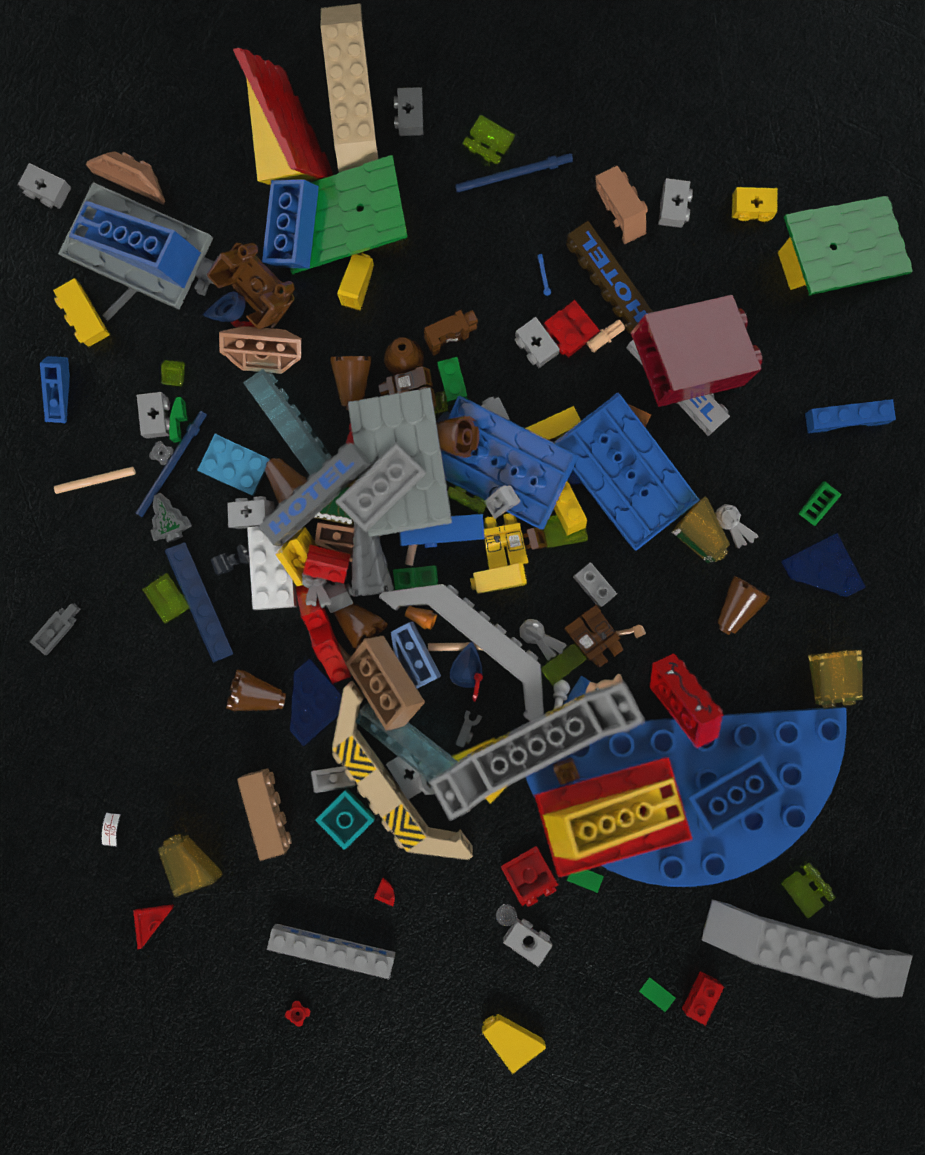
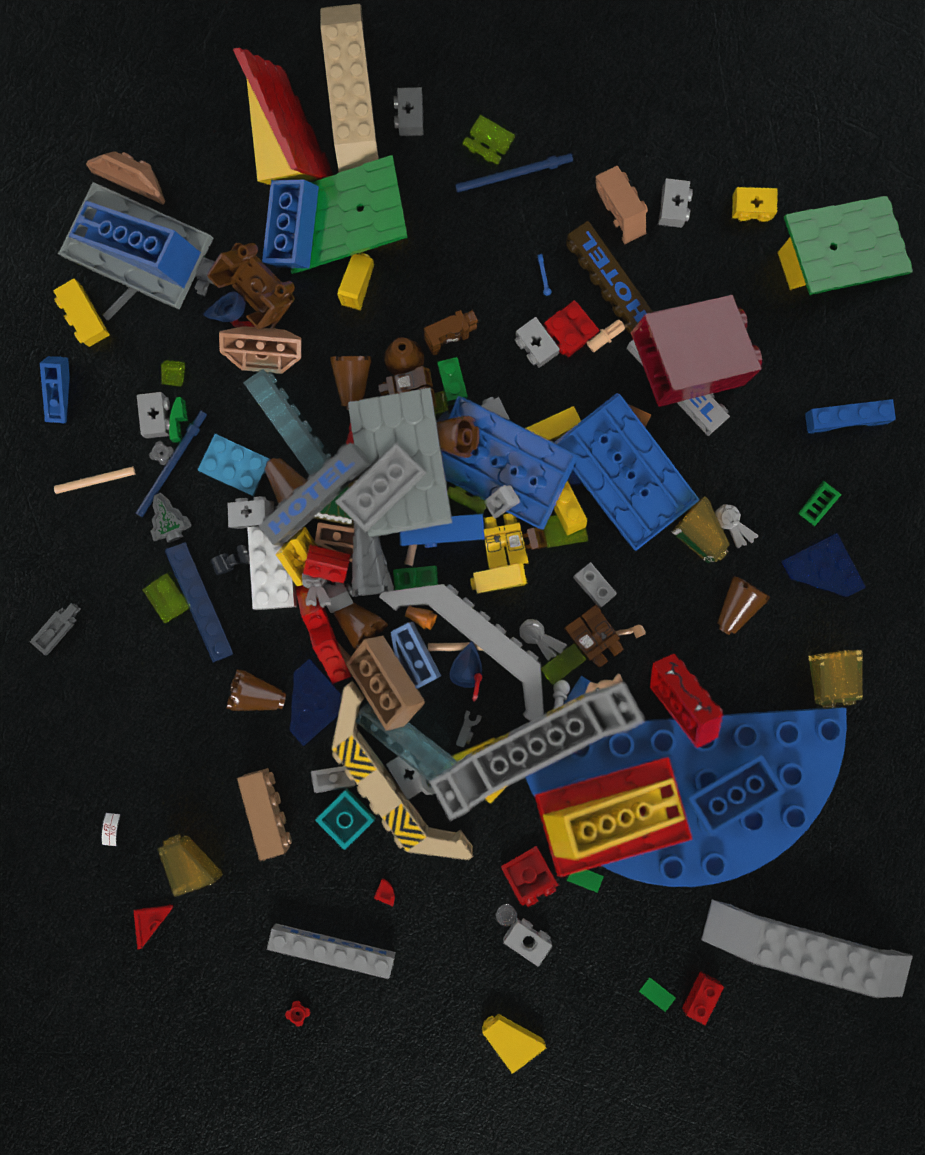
(54, 189): light grey brick -> none
(566, 771): reddish brown tile -> none
(803, 895): clear neon green plate -> none

